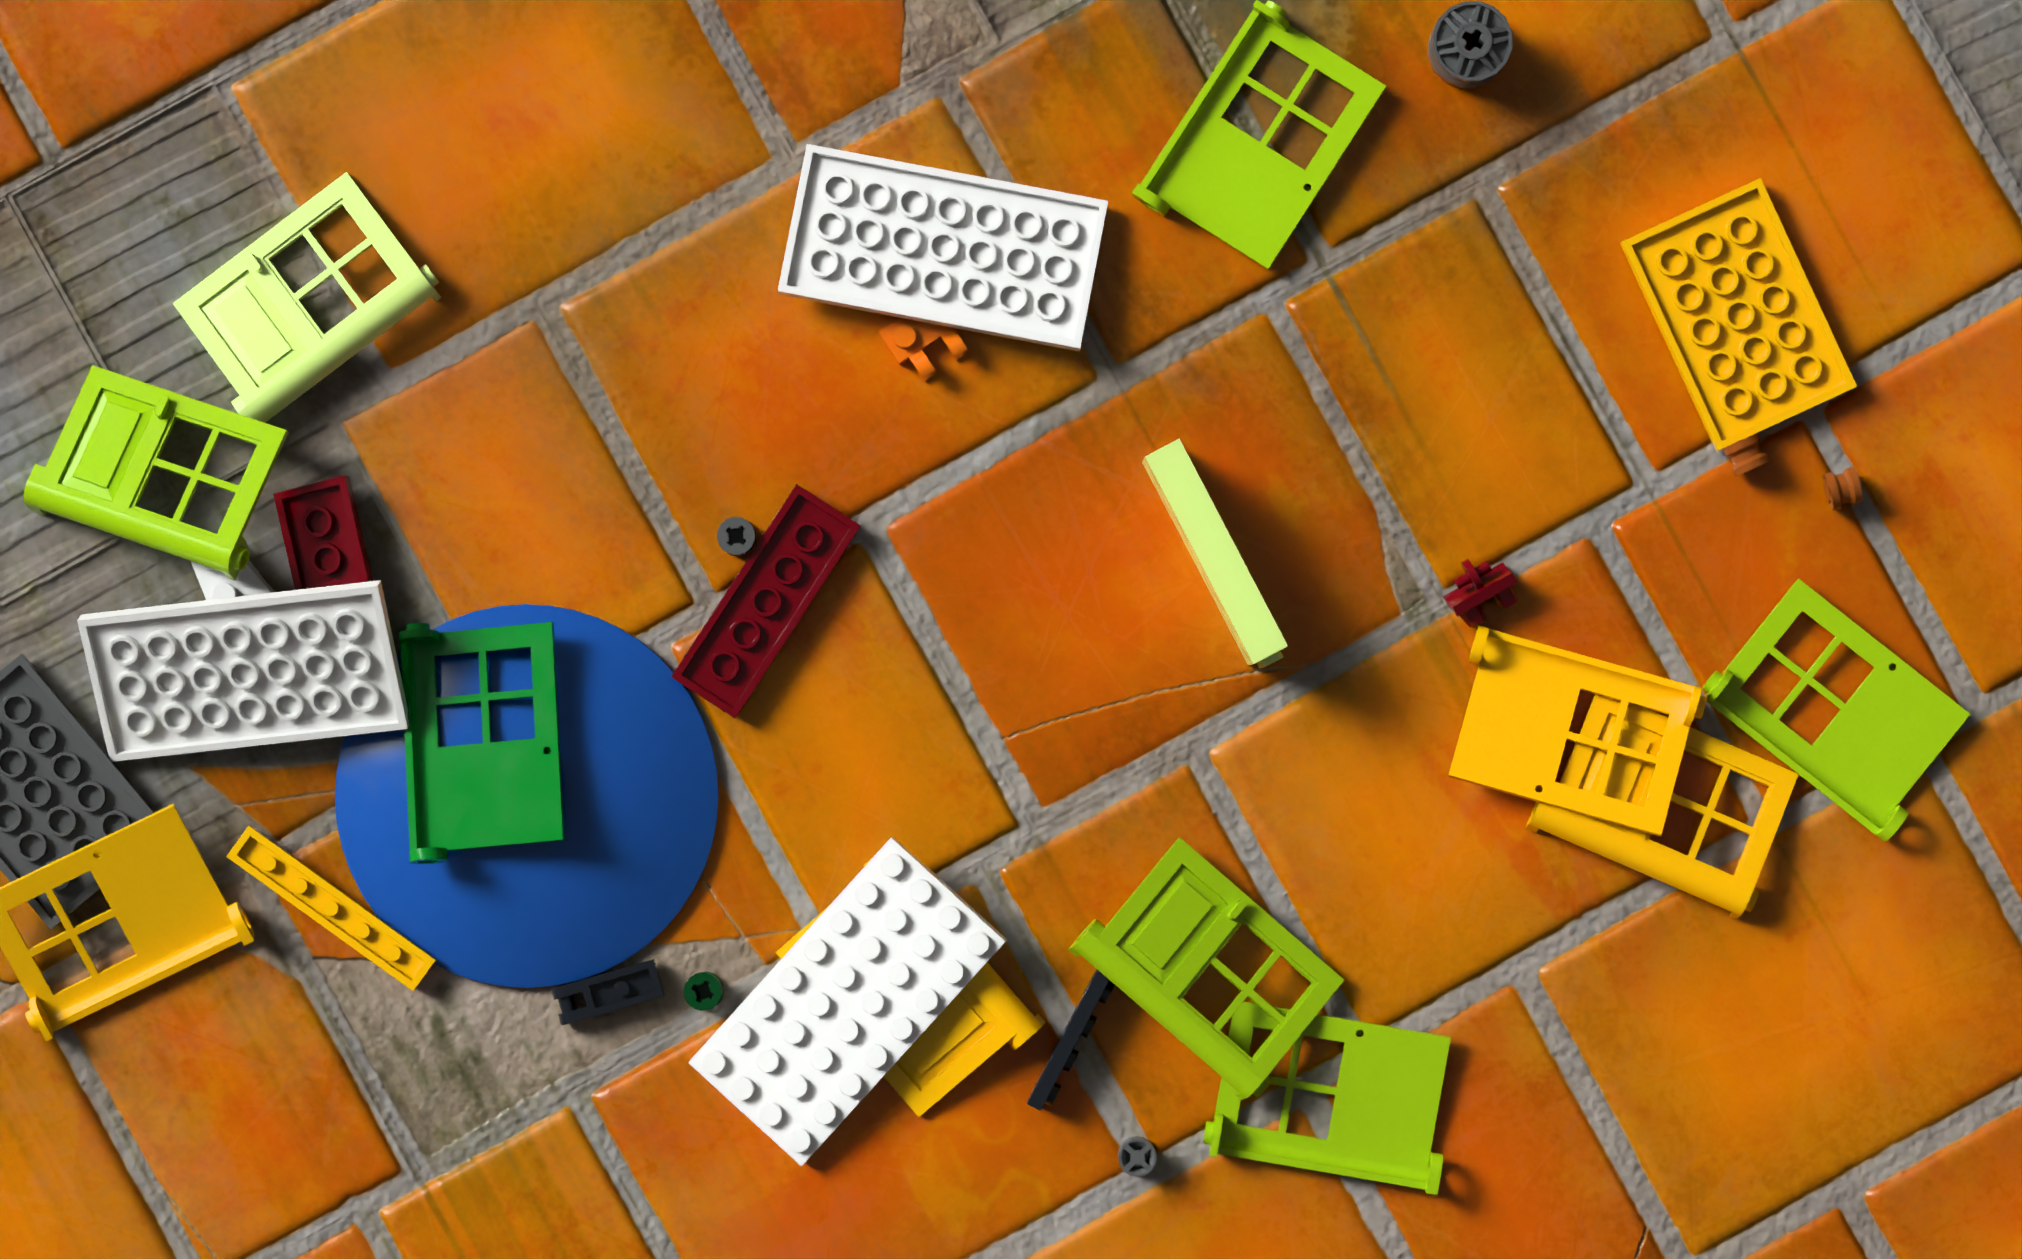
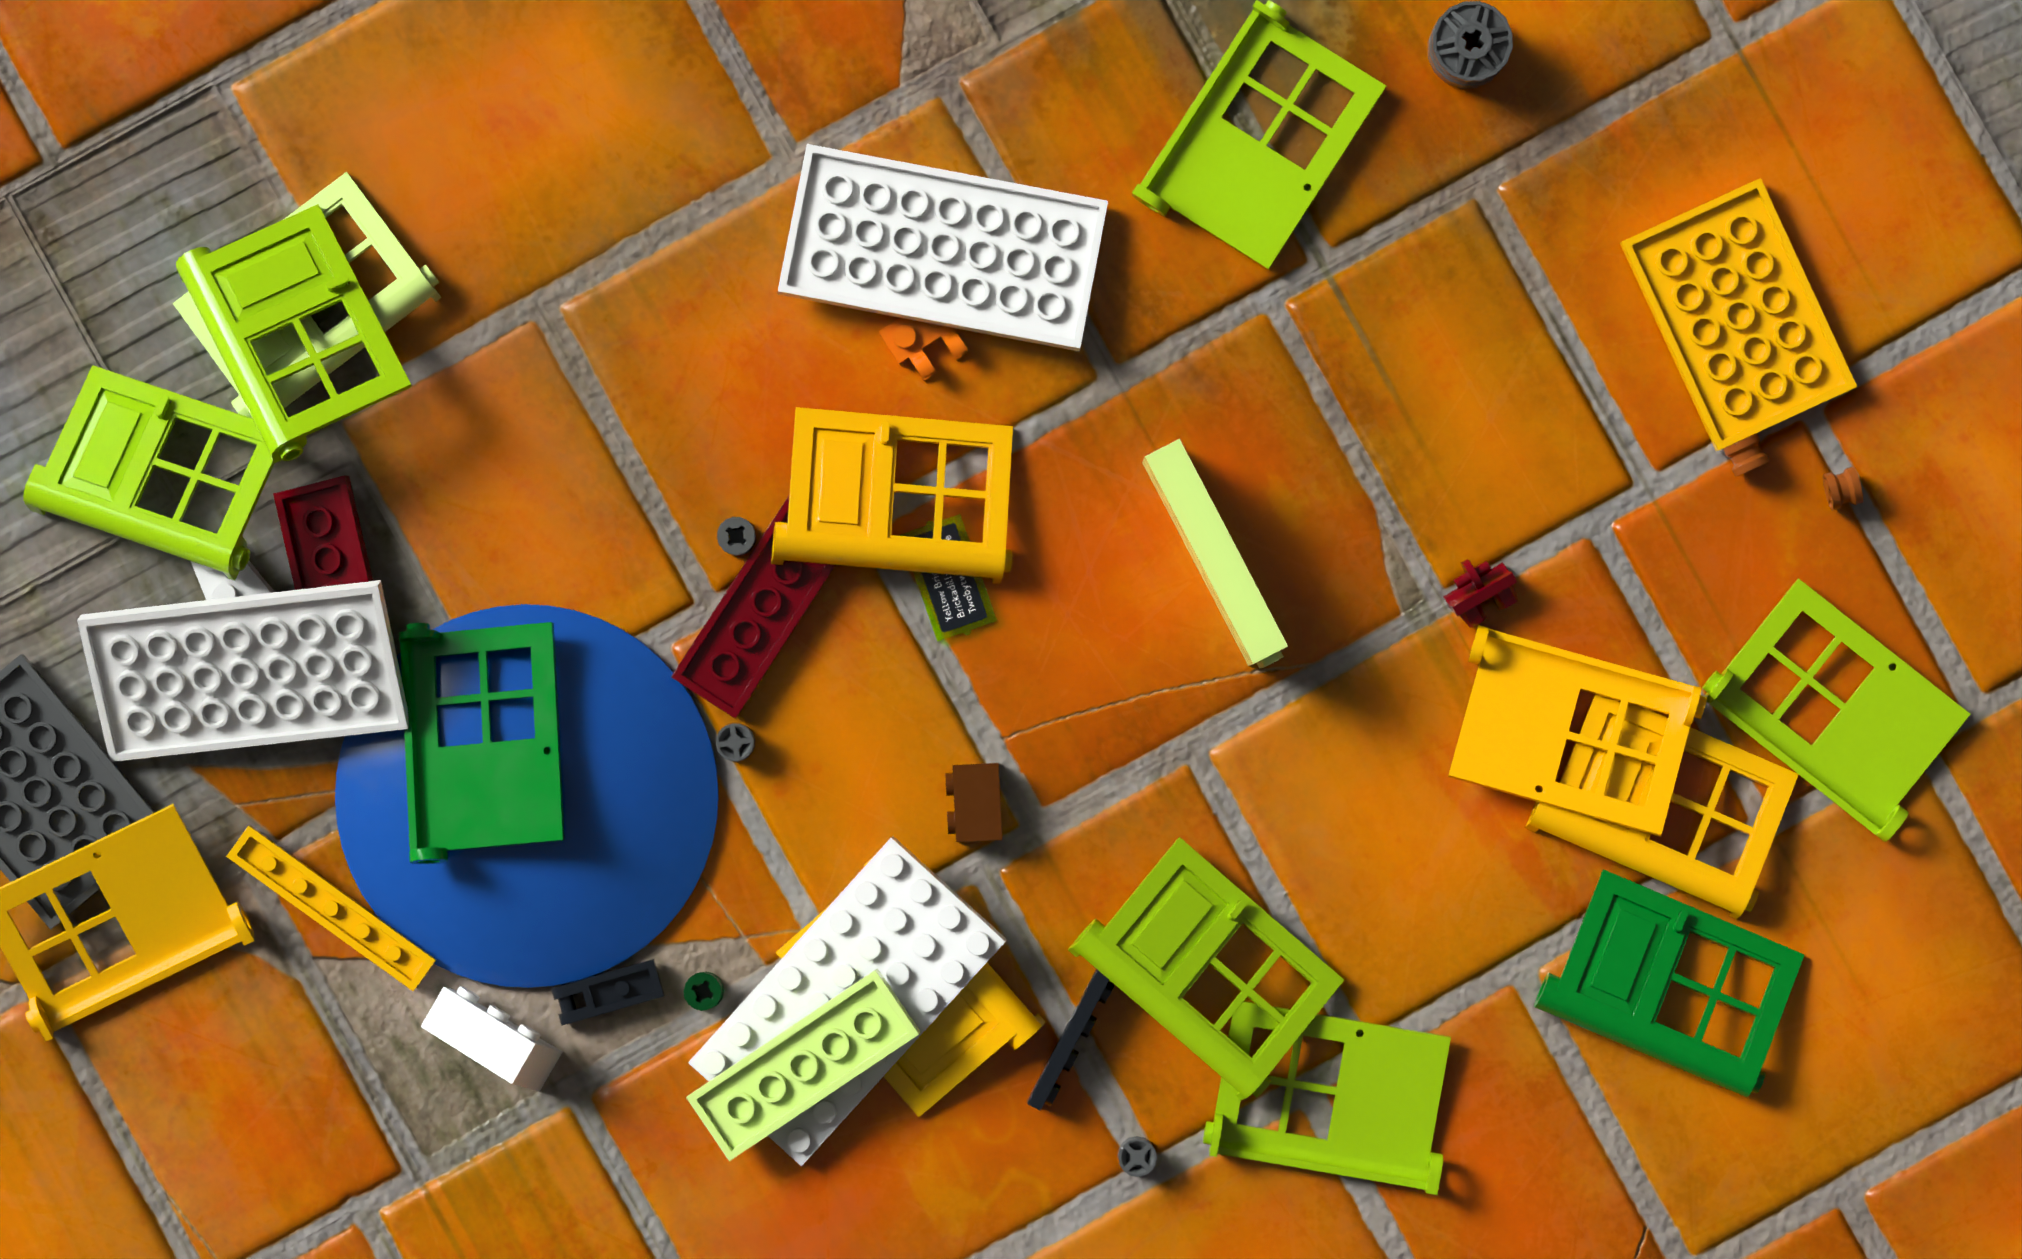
(274, 283): none -> lime door
(491, 1039): none -> white wedge
(728, 737): none -> dark grey wheel
(803, 1064): none -> yellowish green plate
(847, 488): none -> yellow door
(952, 601): none -> piece
(975, 802): none -> reddish brown brick
(1625, 967): none -> green door

